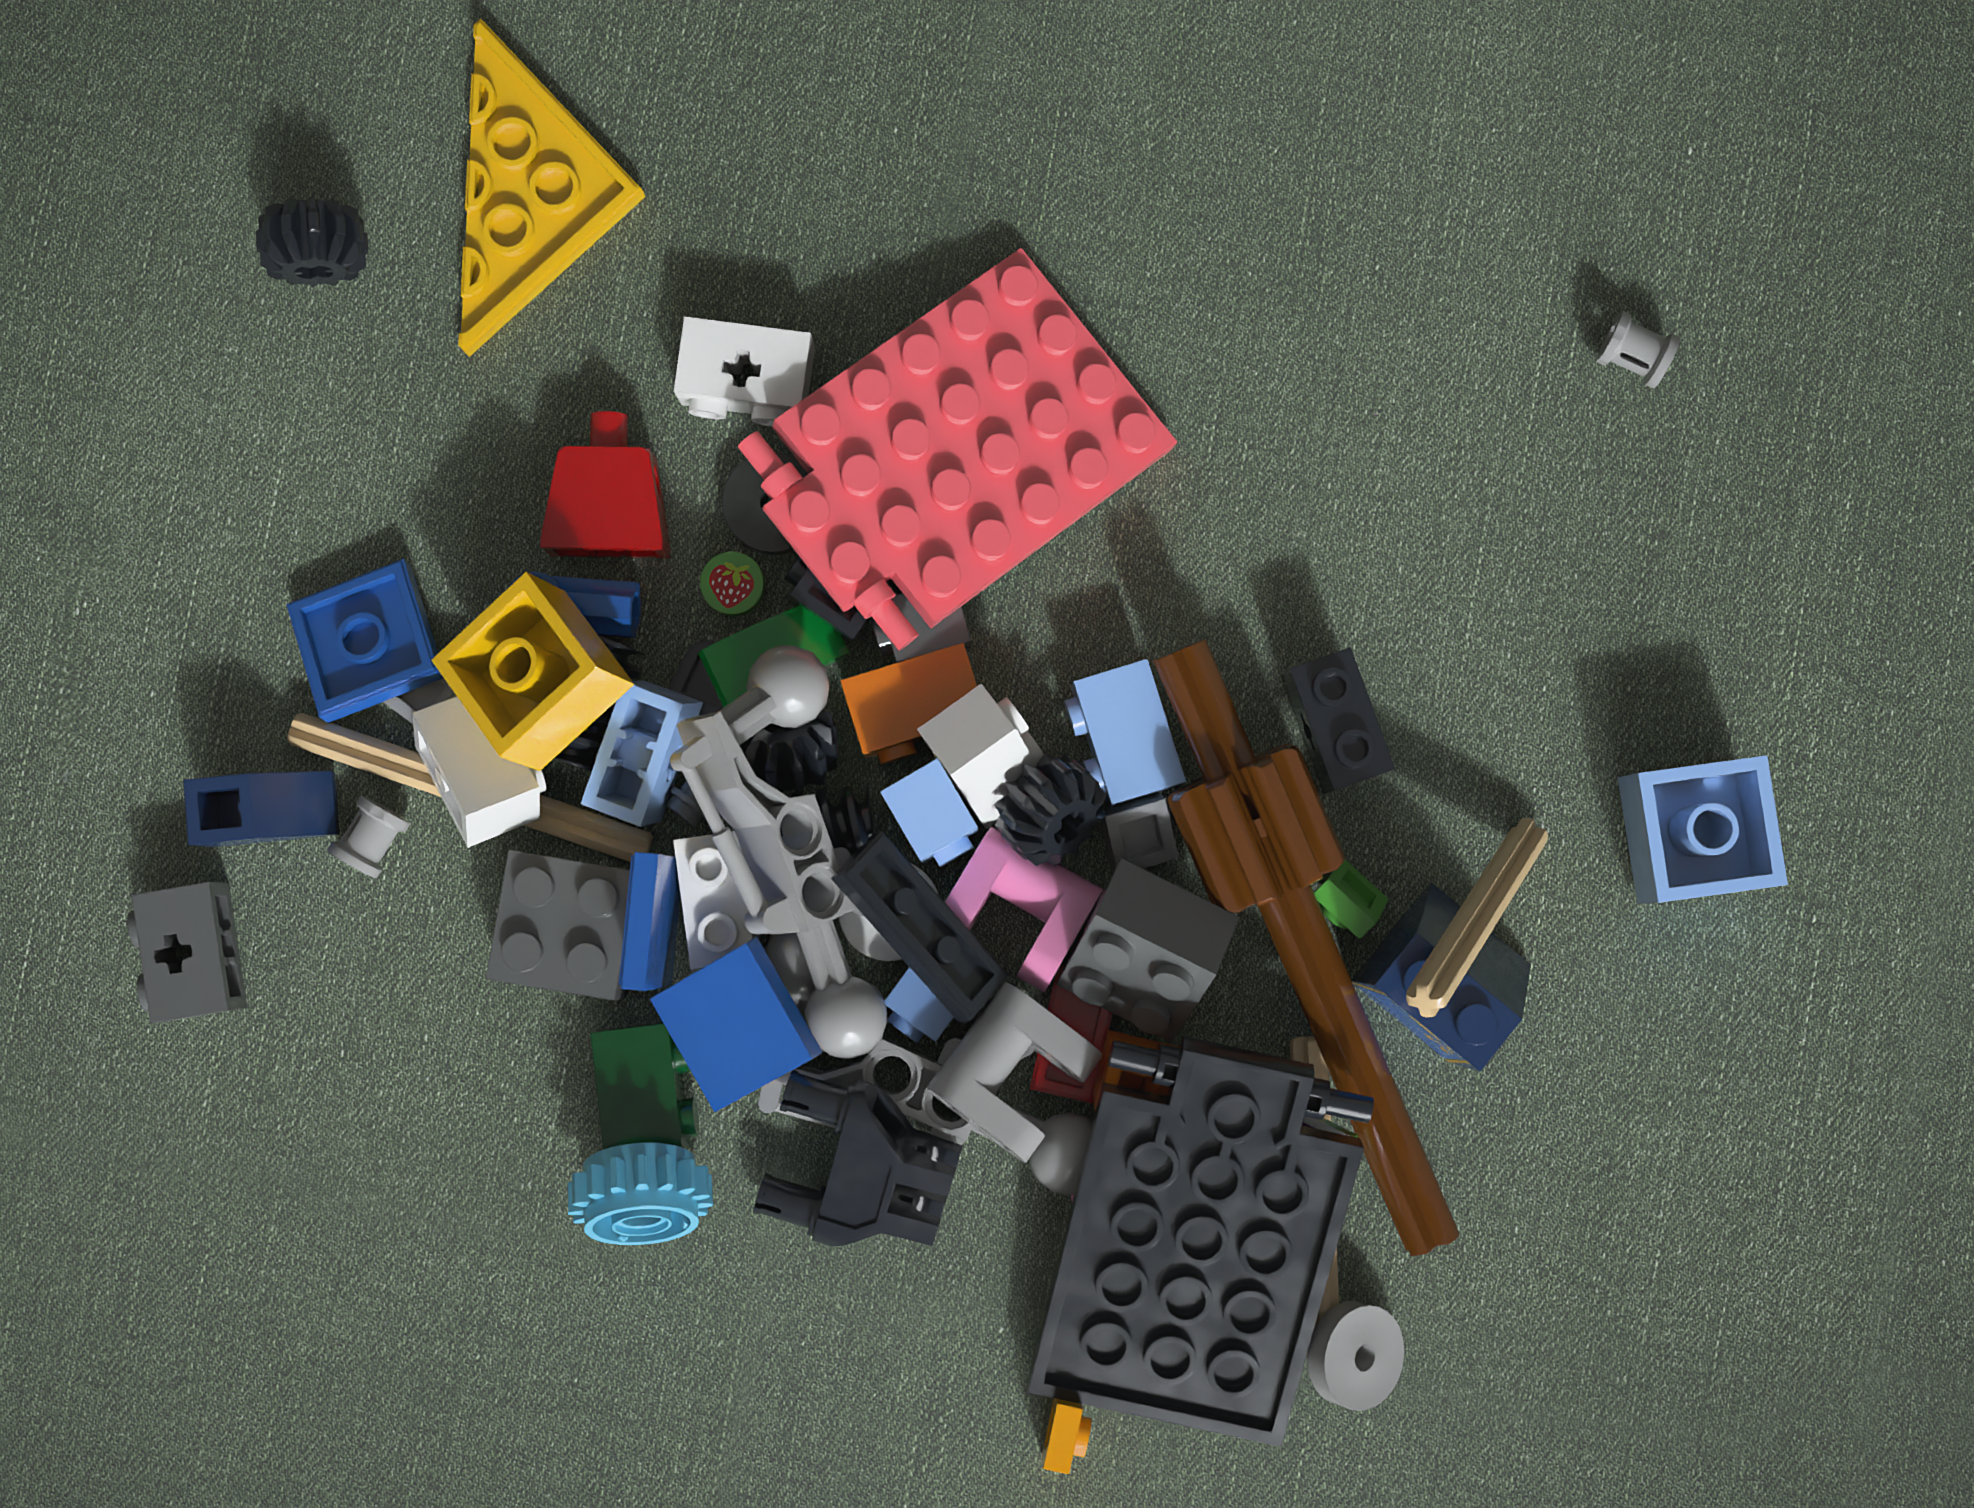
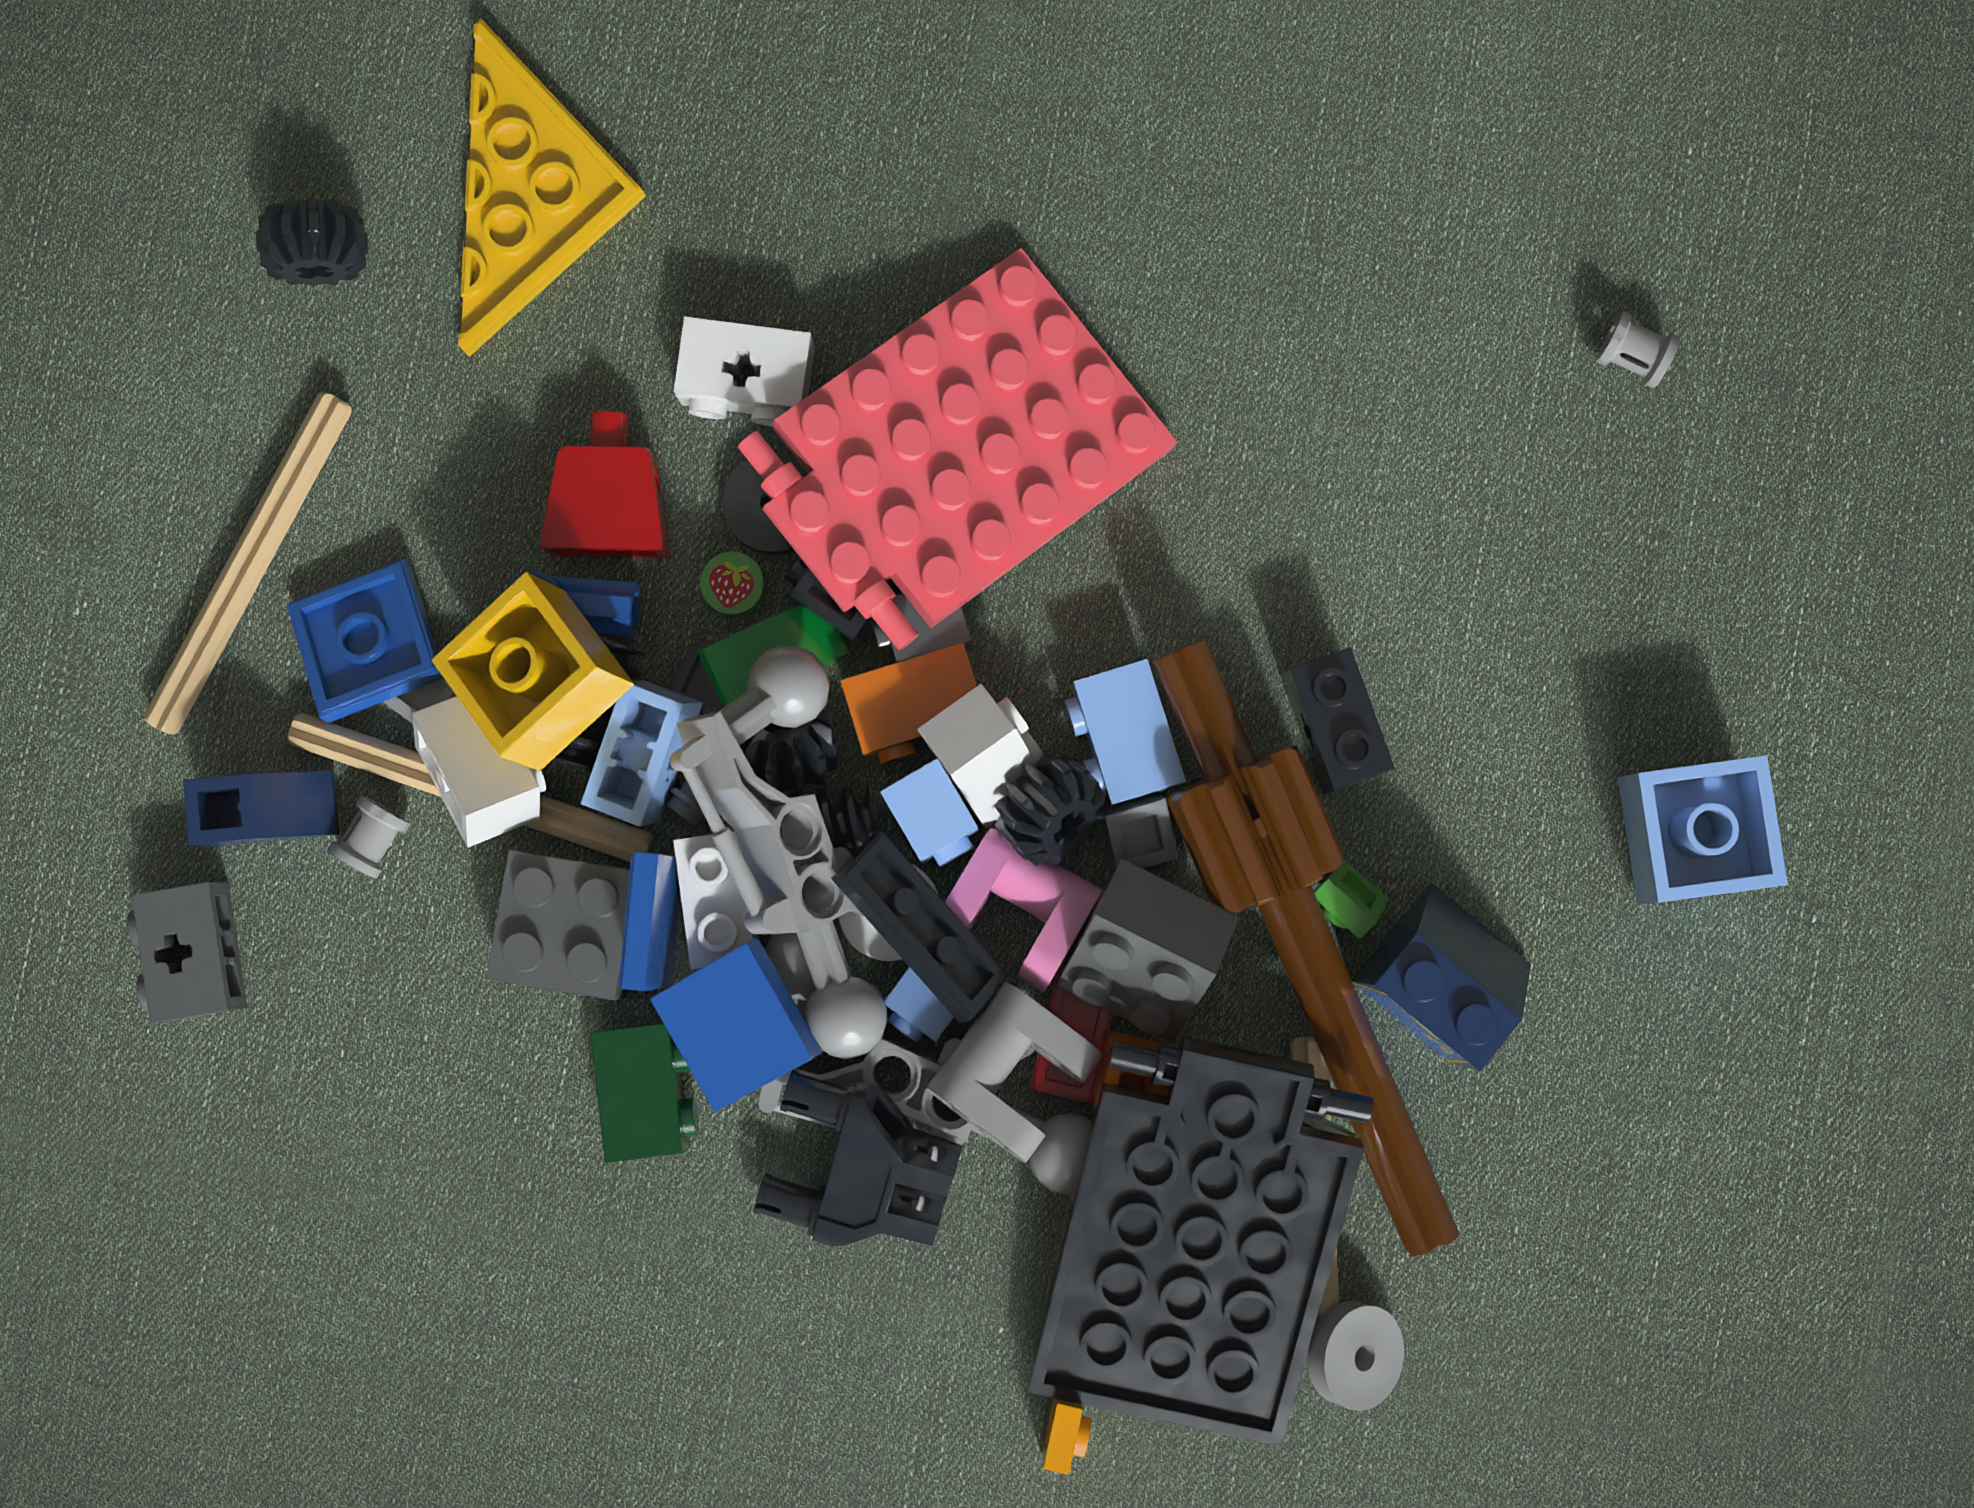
(247, 563): none -> tan axle
(640, 1194): medium azure gear -> none
(1476, 918): tan axle -> none

